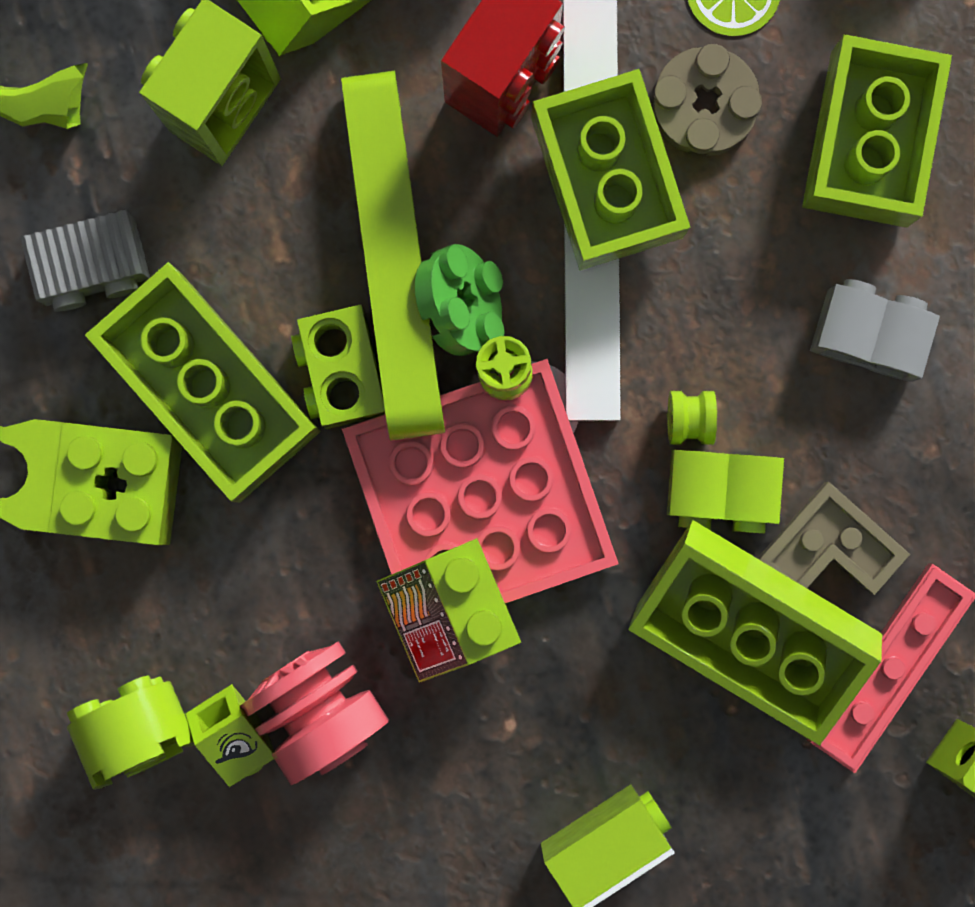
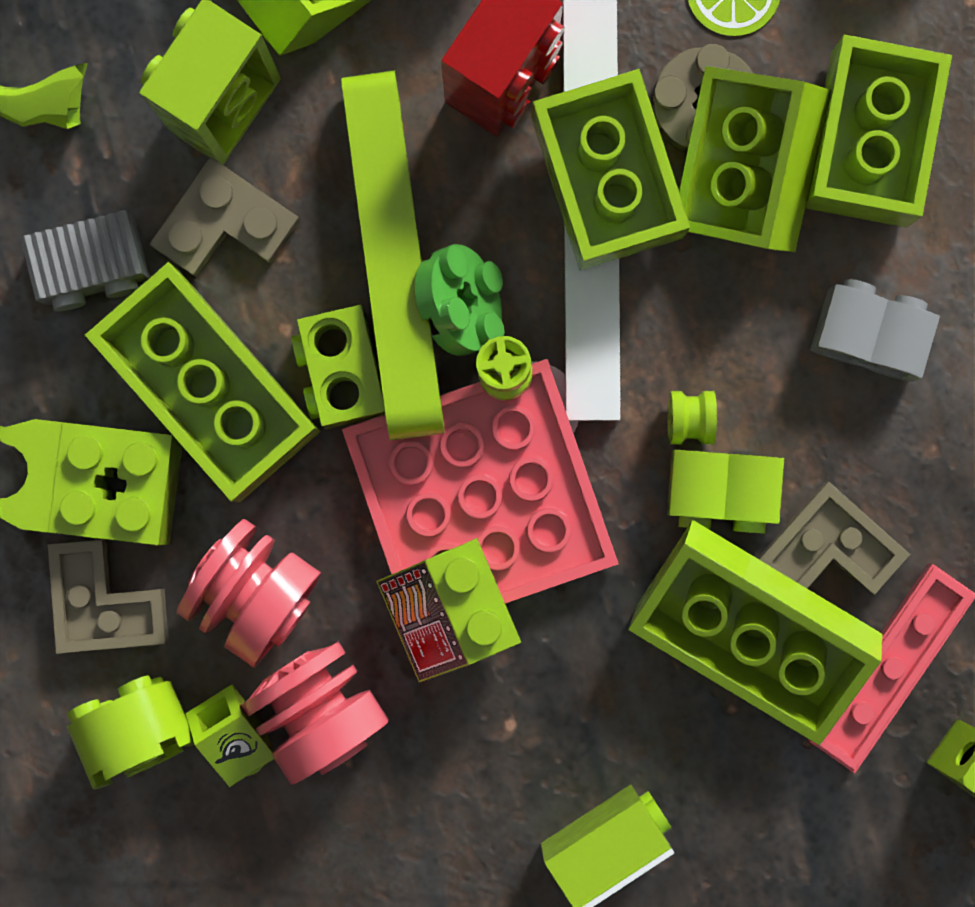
(86, 610): none -> dark tan plate
(220, 206): none -> dark tan plate
(243, 588): none -> coral wheel
(752, 157): none -> lime slope

